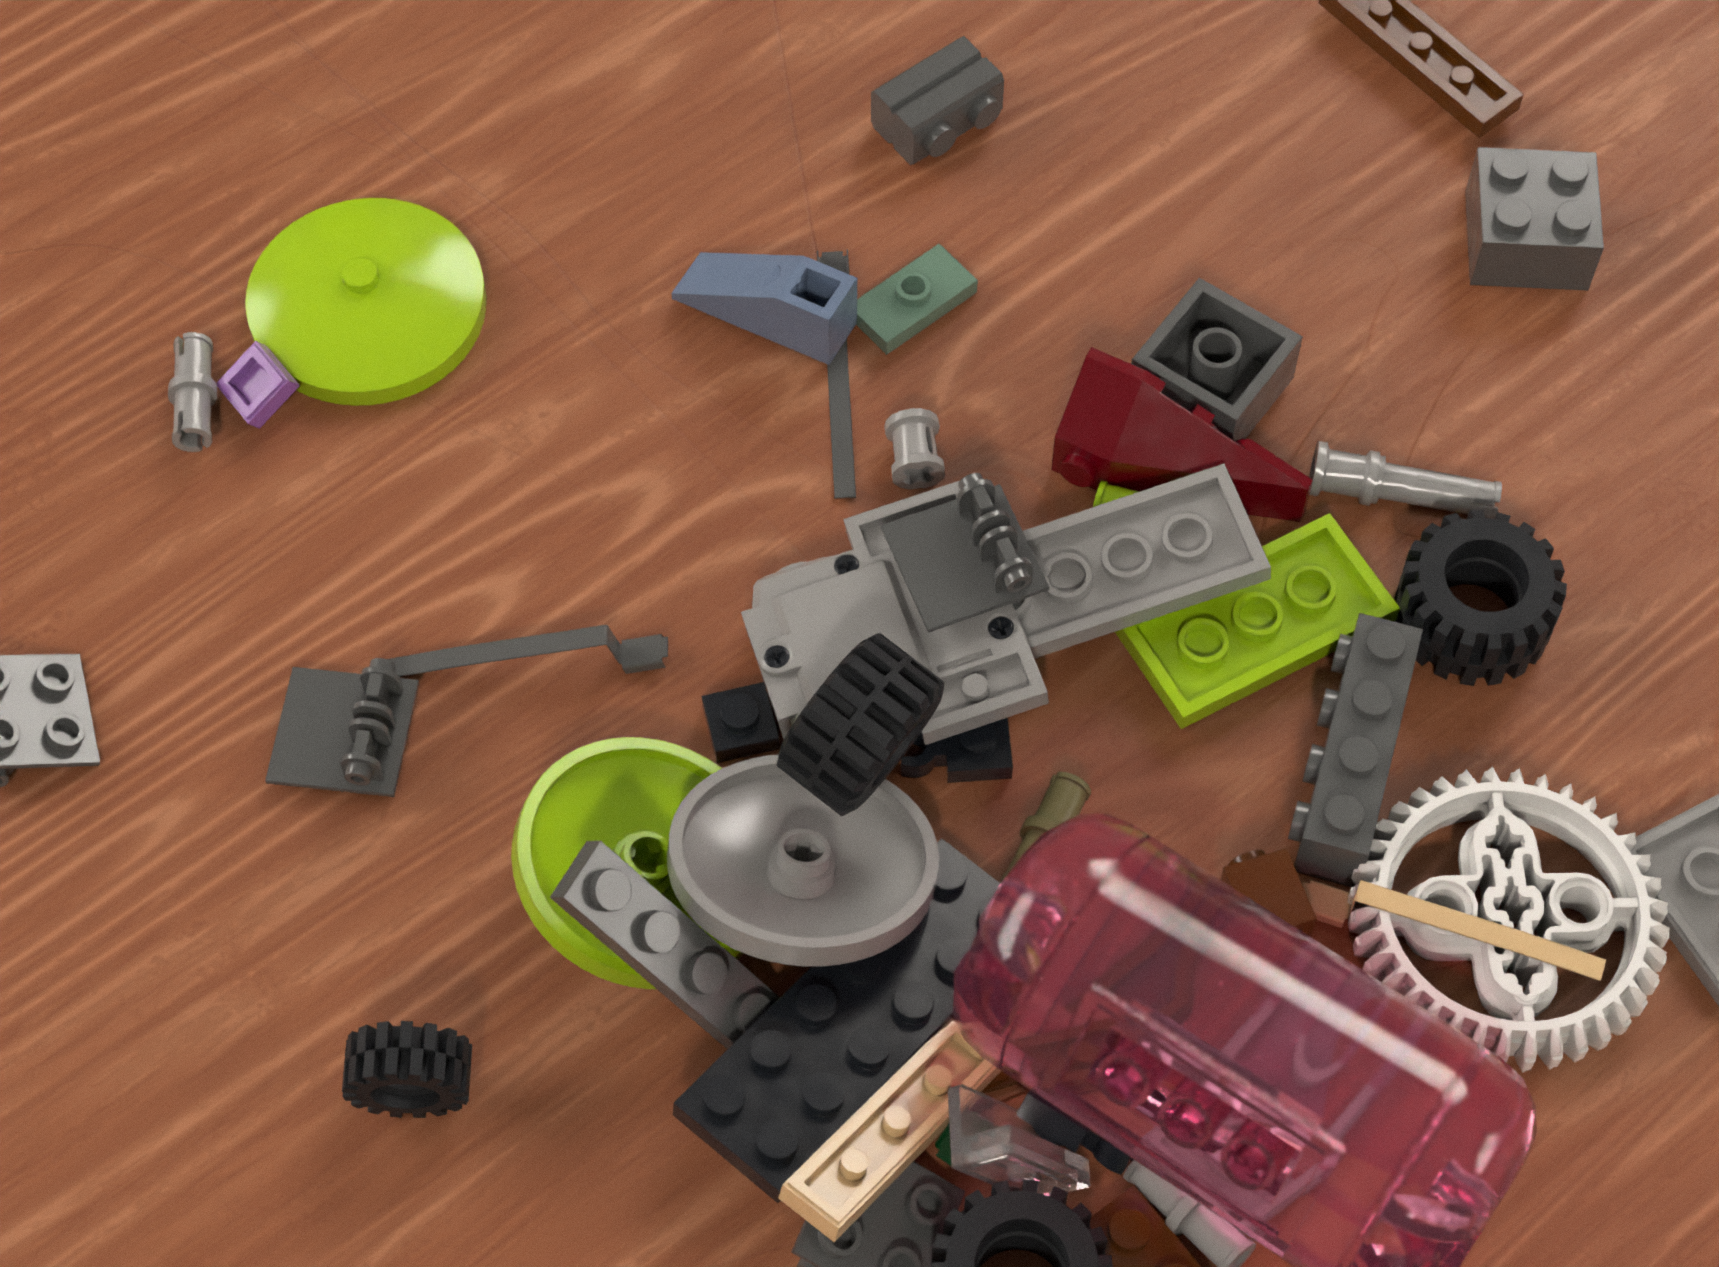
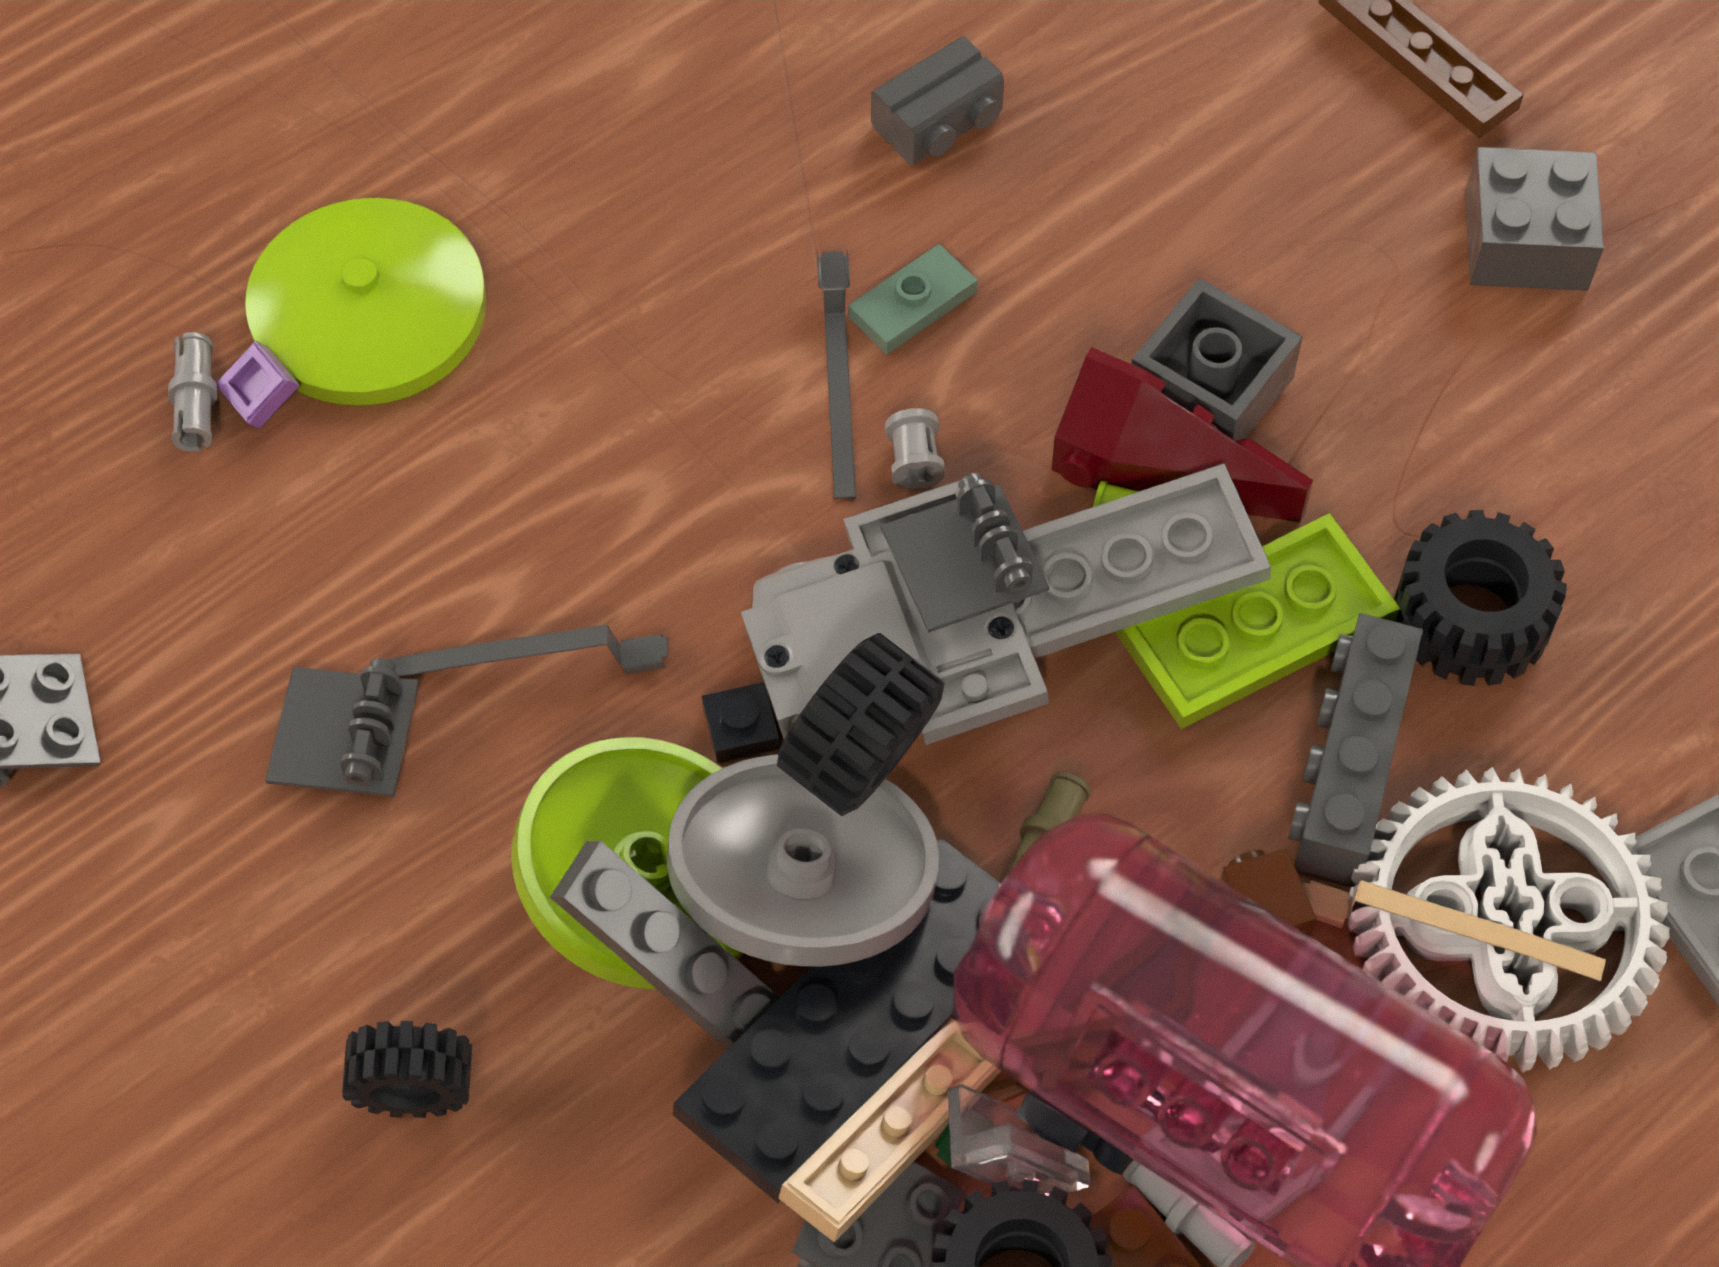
(775, 297): sand blue slope -> none
(968, 756): black plate -> none
(1374, 478): light grey pin -> none

